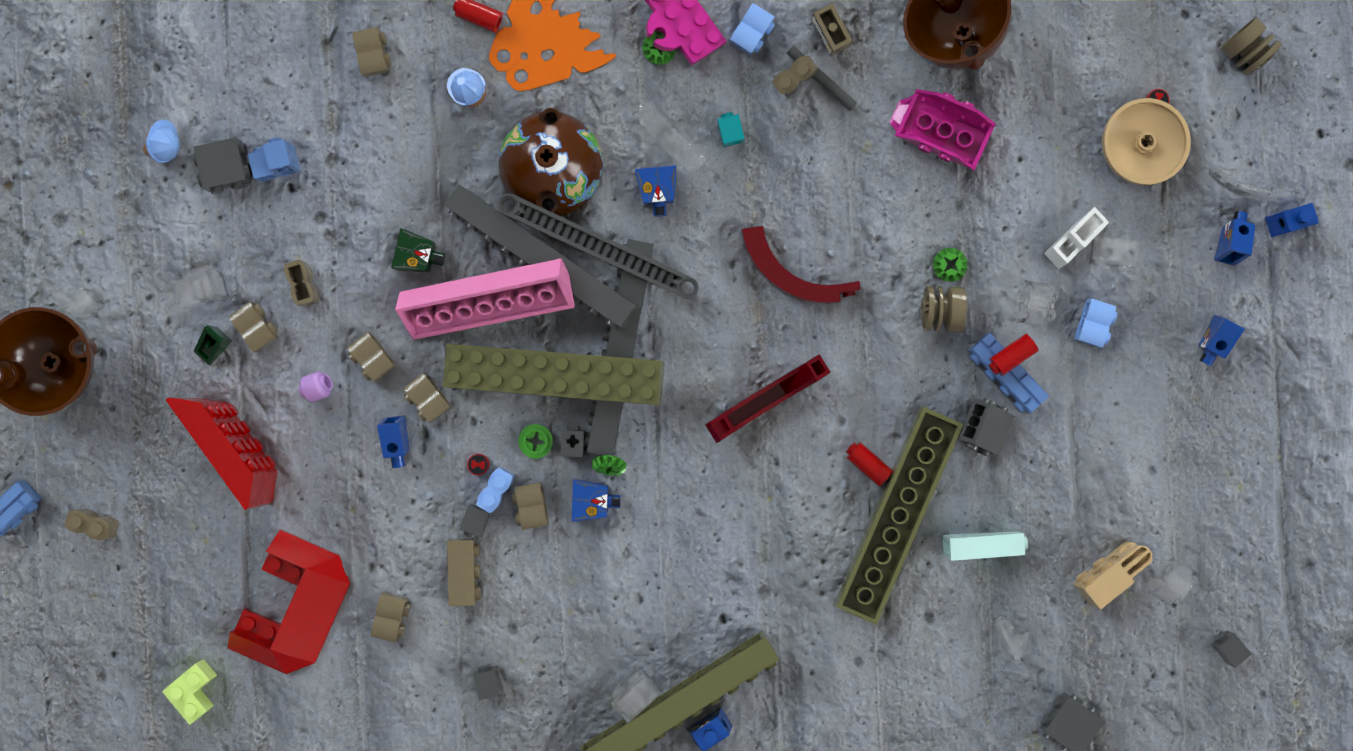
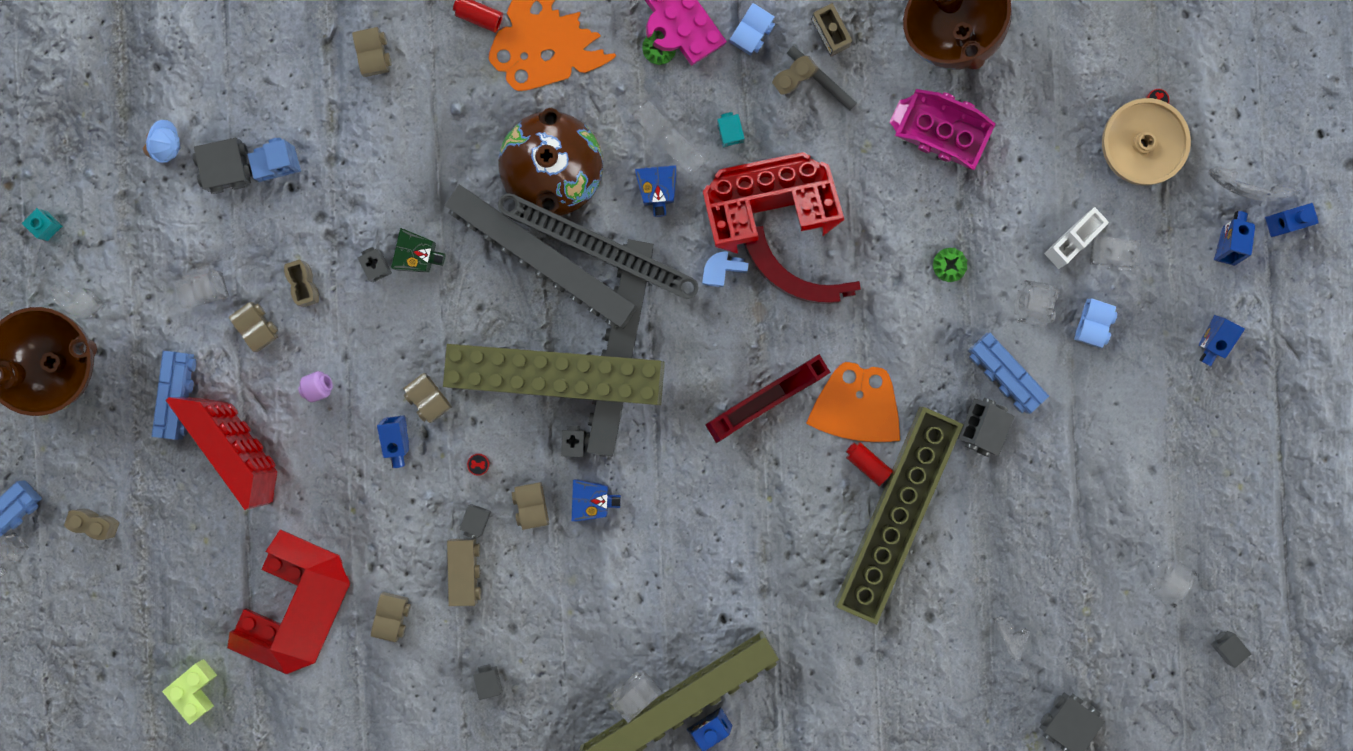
(41, 224): none -> teal brick
(173, 382): none -> medium blue brick
(211, 344): dark green slope -> none
(371, 357): dark tan brick -> none
(382, 268): none -> dark grey brick
(466, 87): light blue piece -> none
(486, 299): bright pink slope -> none
(498, 484): light blue brick -> none
(527, 446): bright green gear -> none
(609, 465): bright green gear -> none
(717, 266): none -> light blue brick
(769, 186): none -> red slope
(860, 419): none -> orange piece
(939, 308): dark tan wheel -> none
(983, 545): light aqua slope -> none
(1013, 355): red brick -> none
(1112, 574): tan brick -> none
(1251, 46): dark tan wheel -> none

